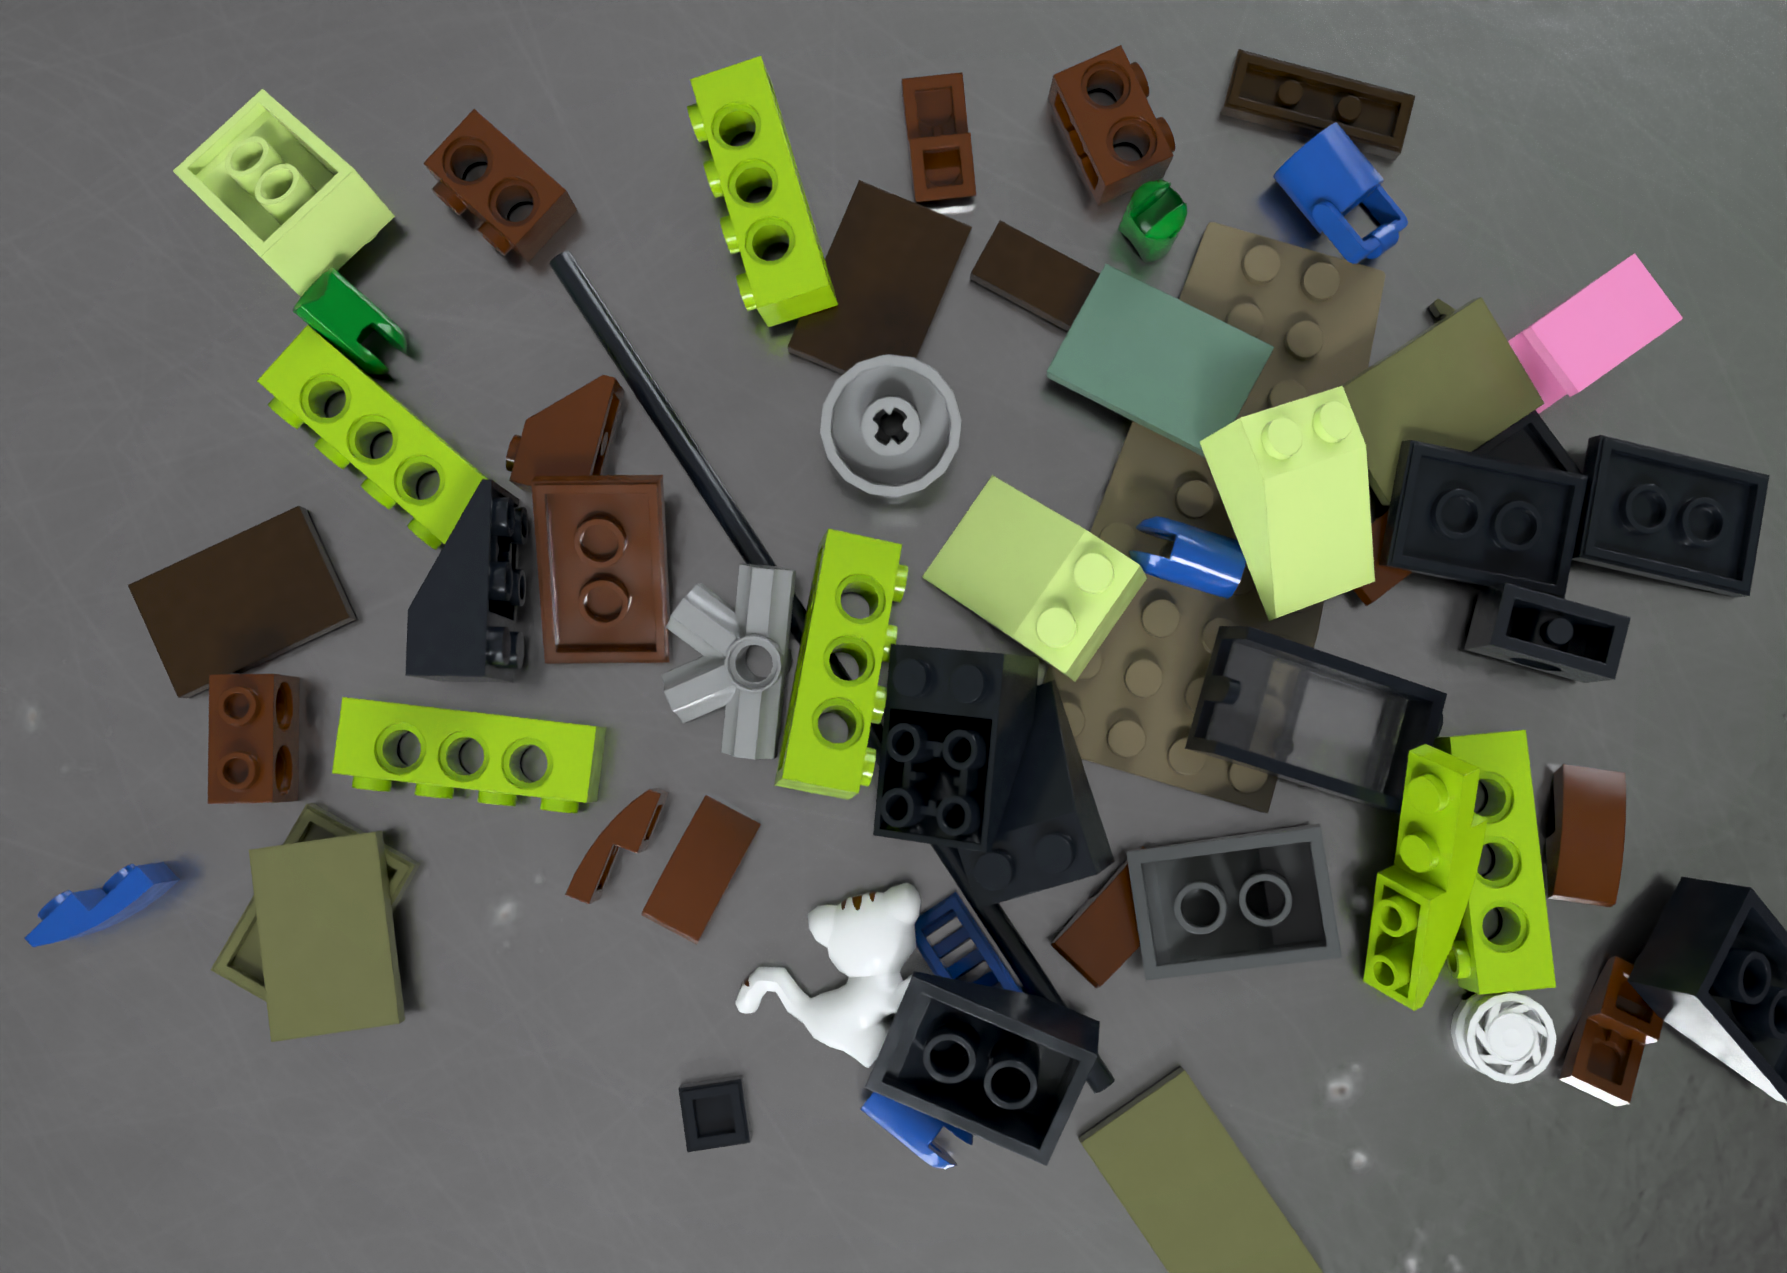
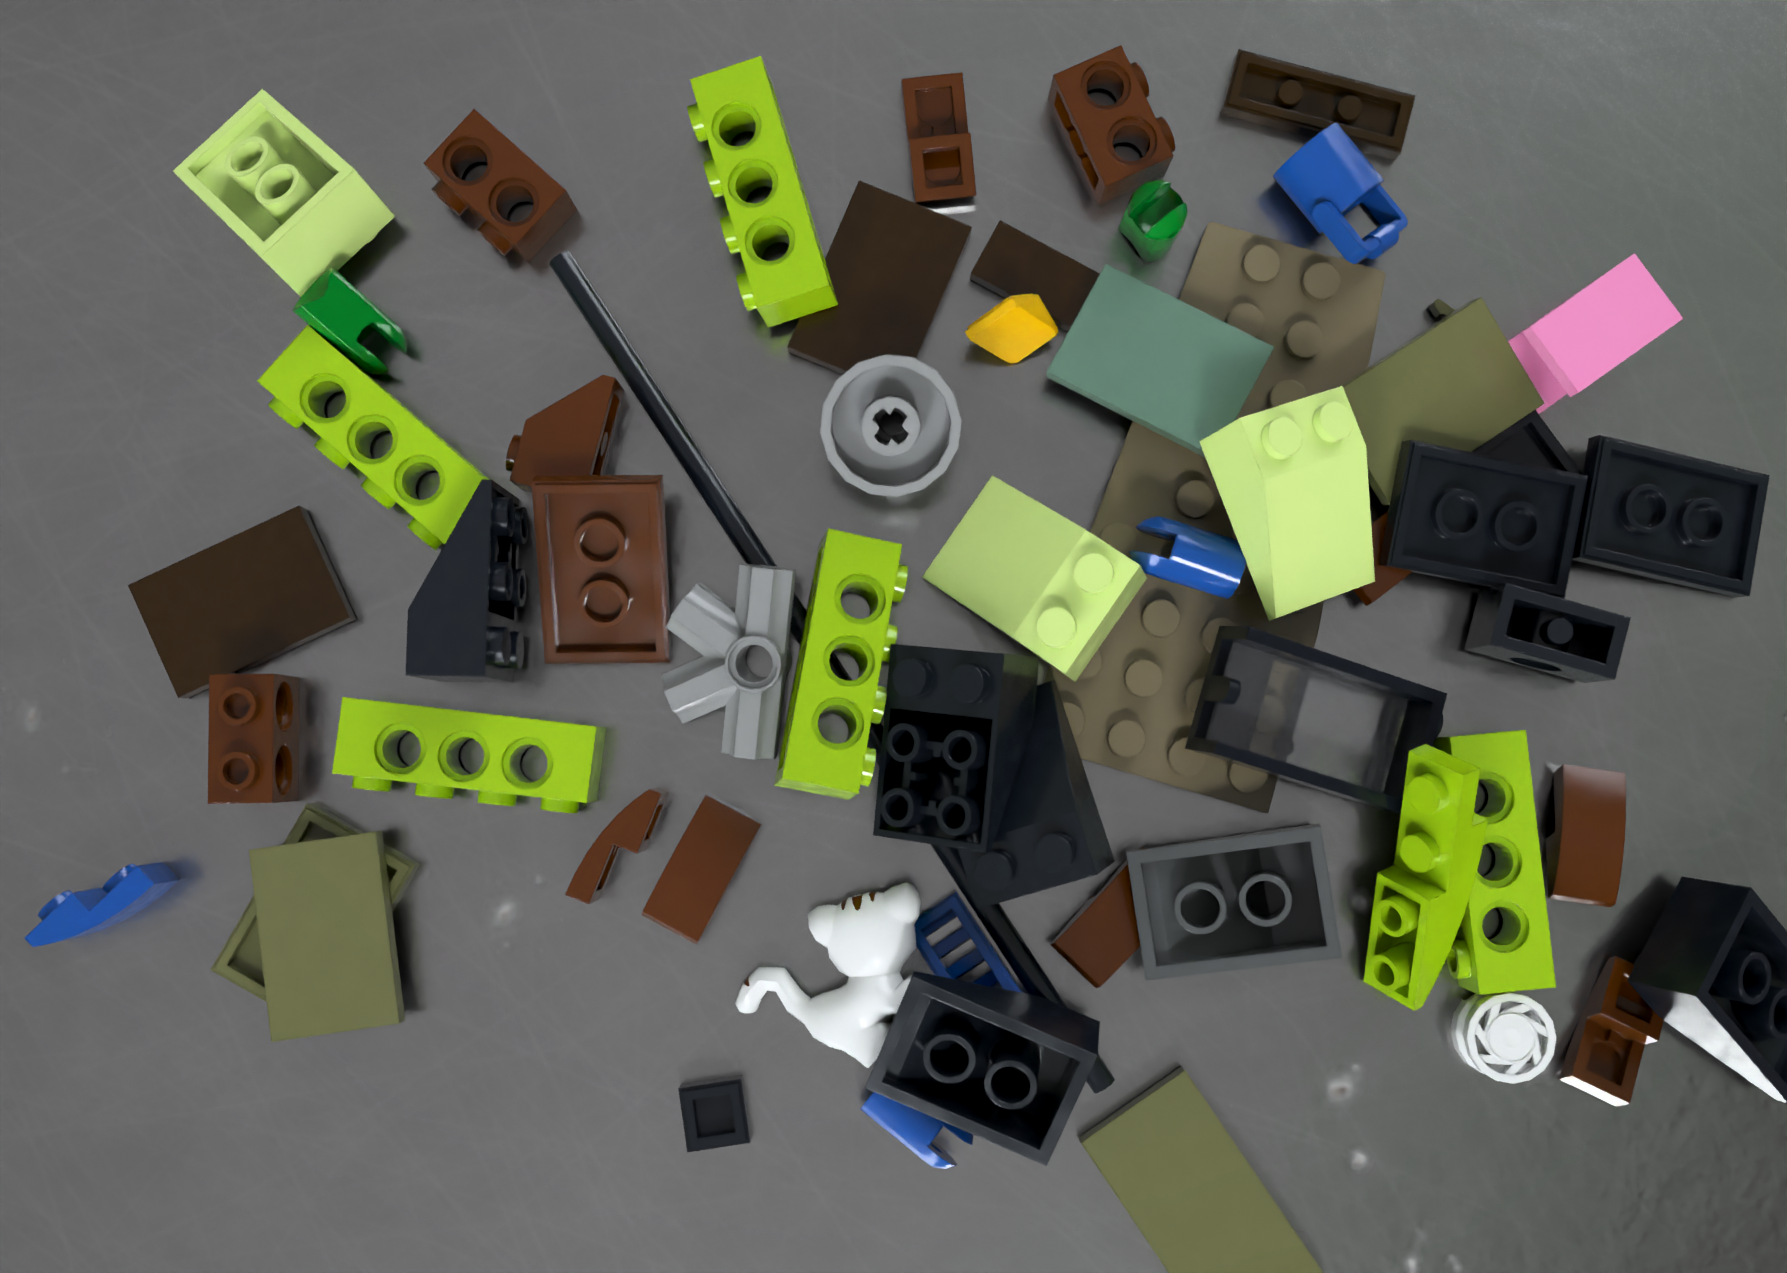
(1014, 328): none -> yellow slope

